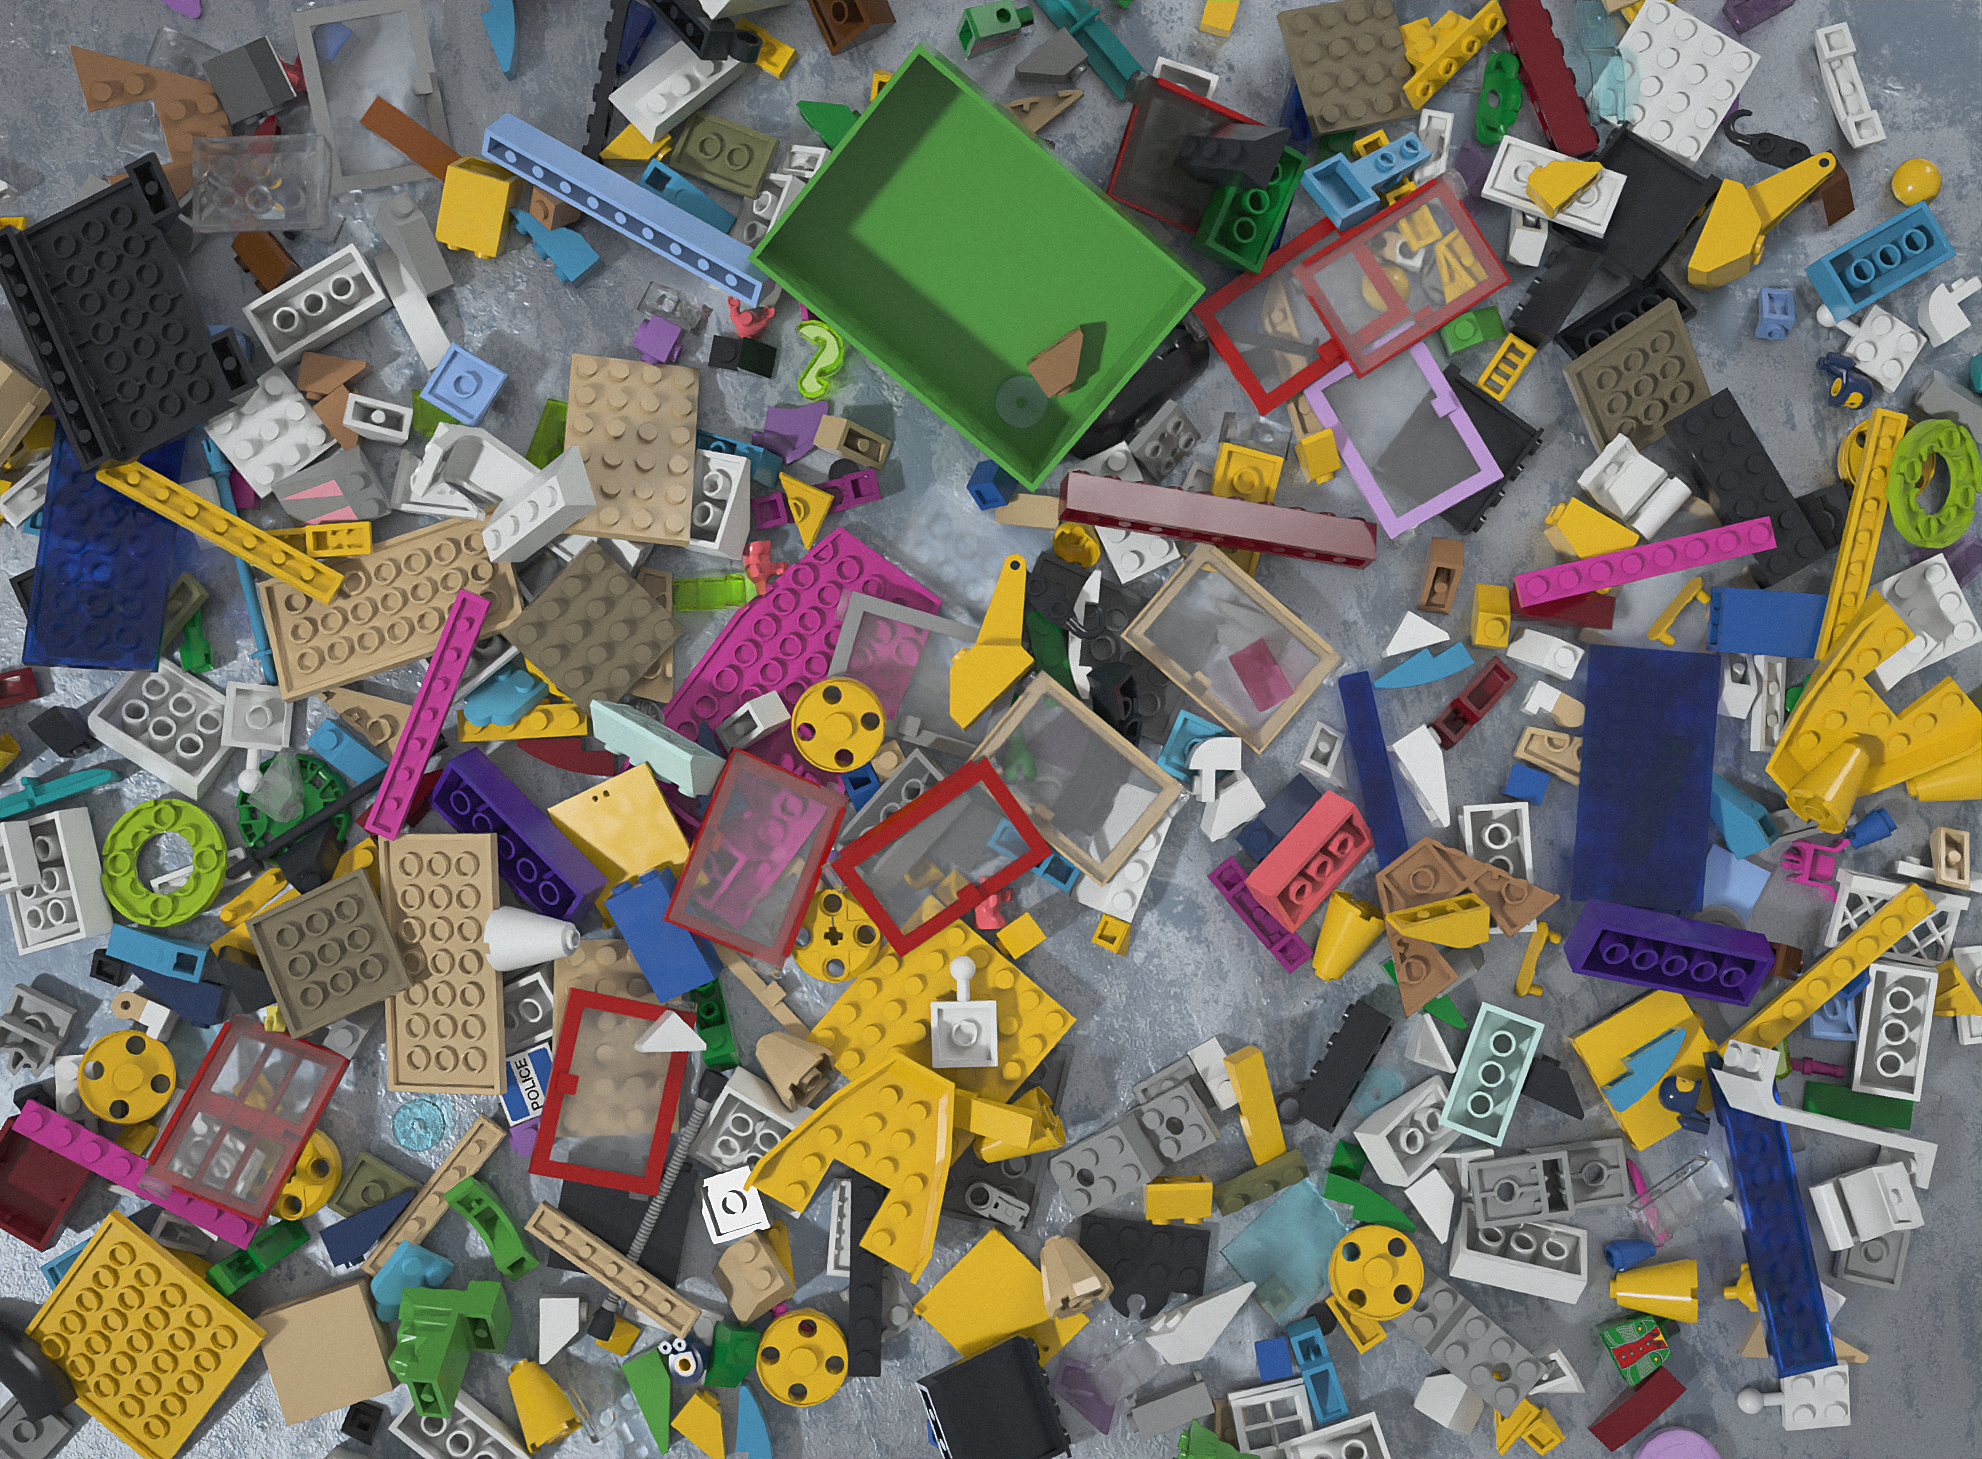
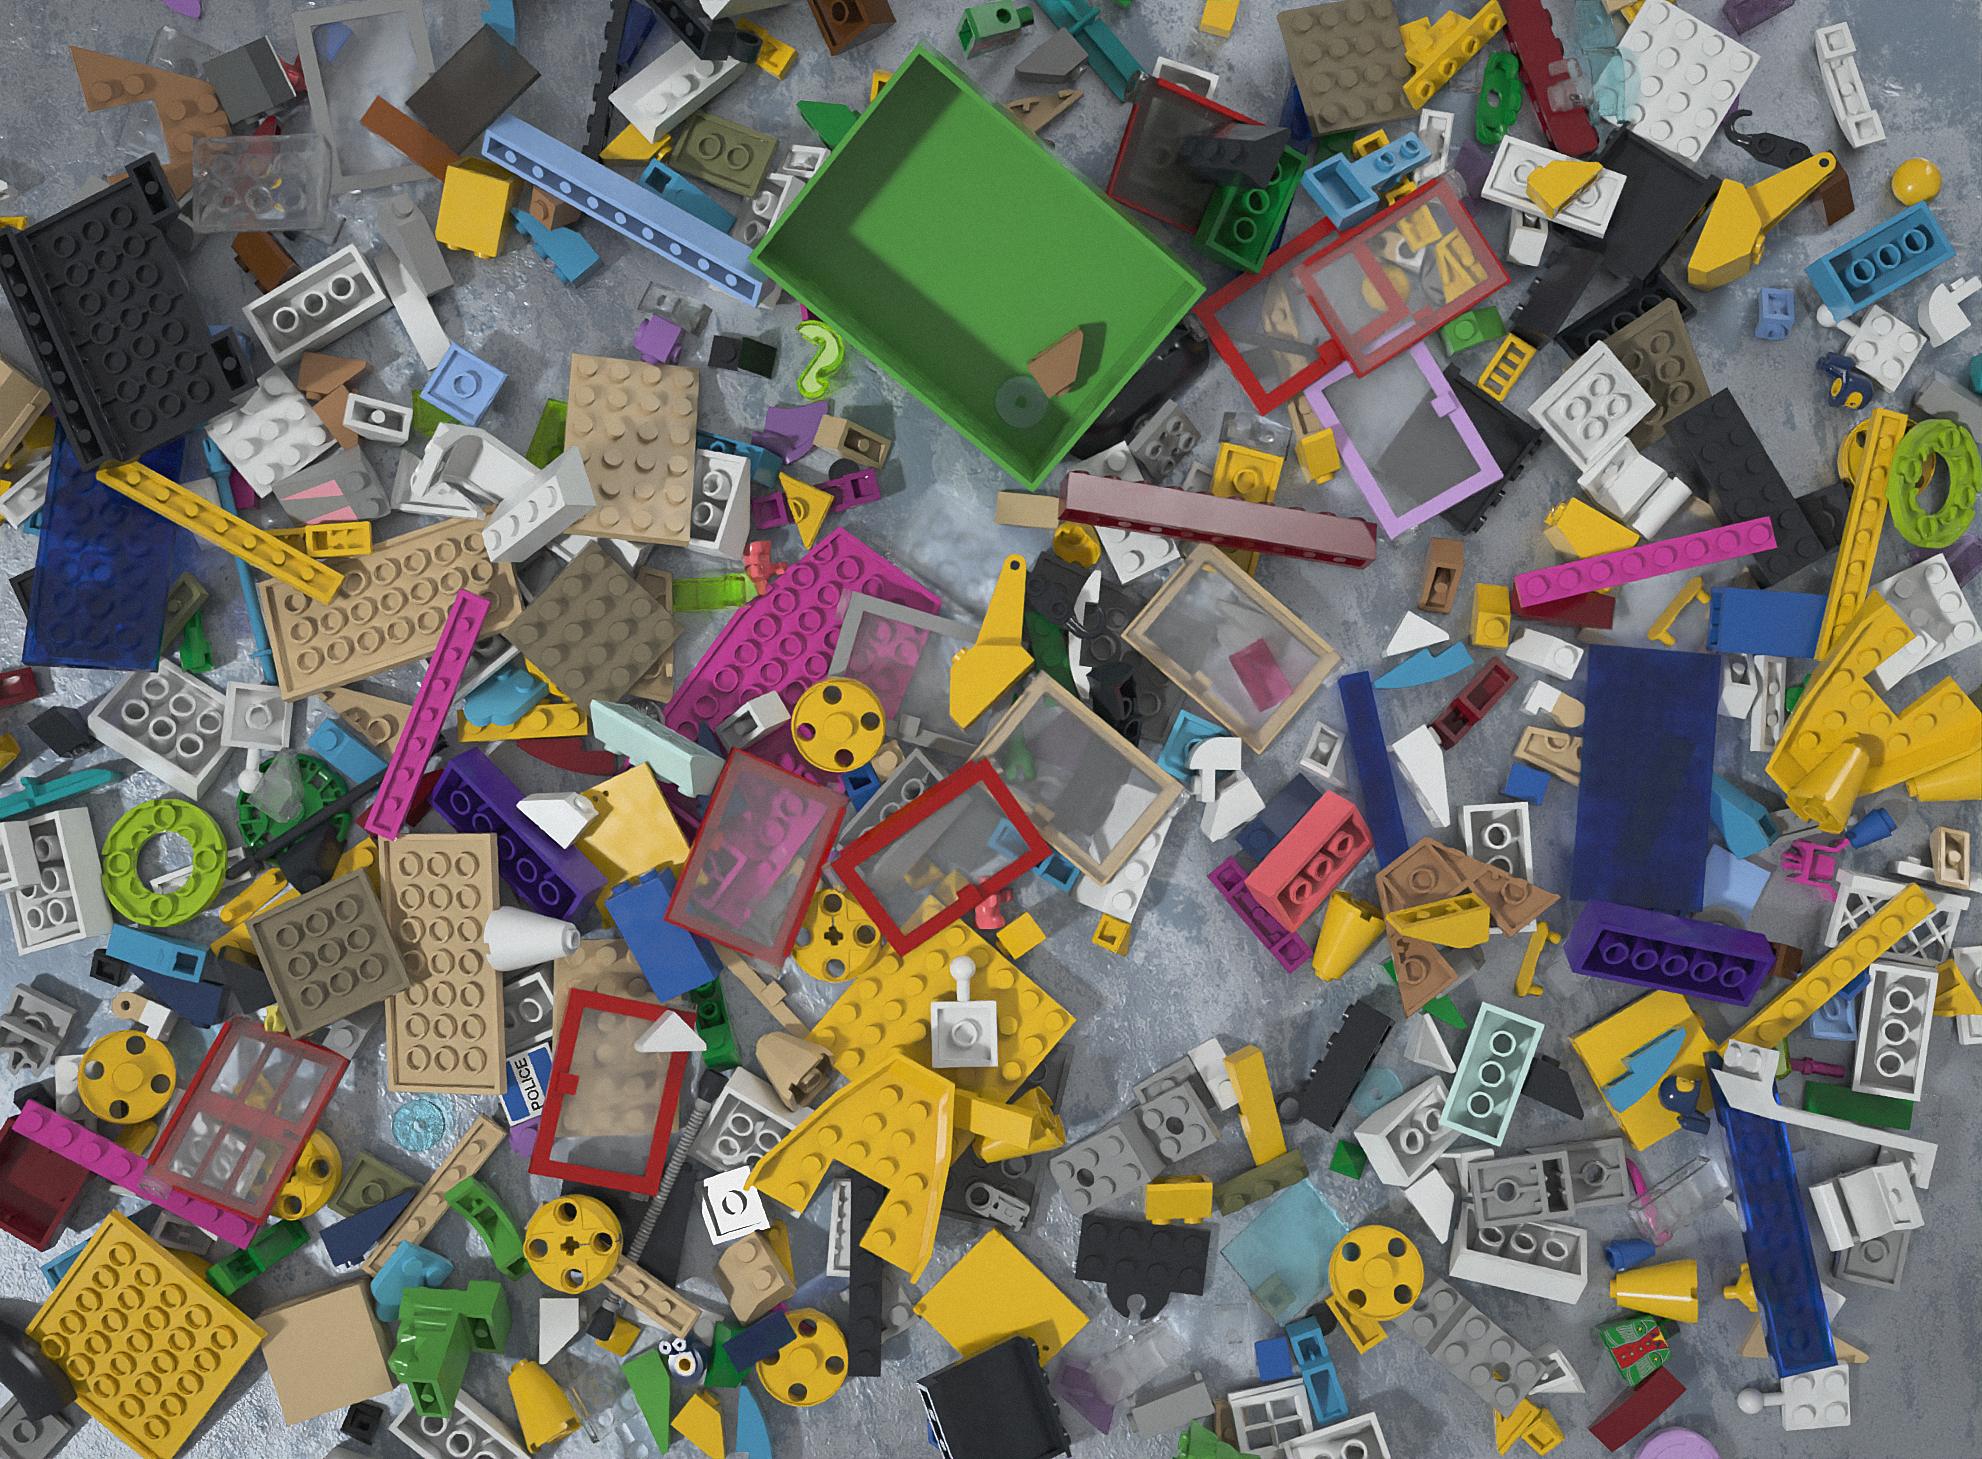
(472, 89): none -> clear smoke piece
(560, 814): none -> white slope
(573, 1243): none -> yellow piece
(749, 323): coral piece -> none
(759, 1340): none -> clear blue slope
(991, 485): blue panel -> none
(1070, 1278): tan cone -> none
(1192, 1329): white slope -> none
(1363, 1202): green slope -> none
(1449, 1402): white slope -> none
(1571, 92): none -> clear piece
(1591, 406): none -> white plate

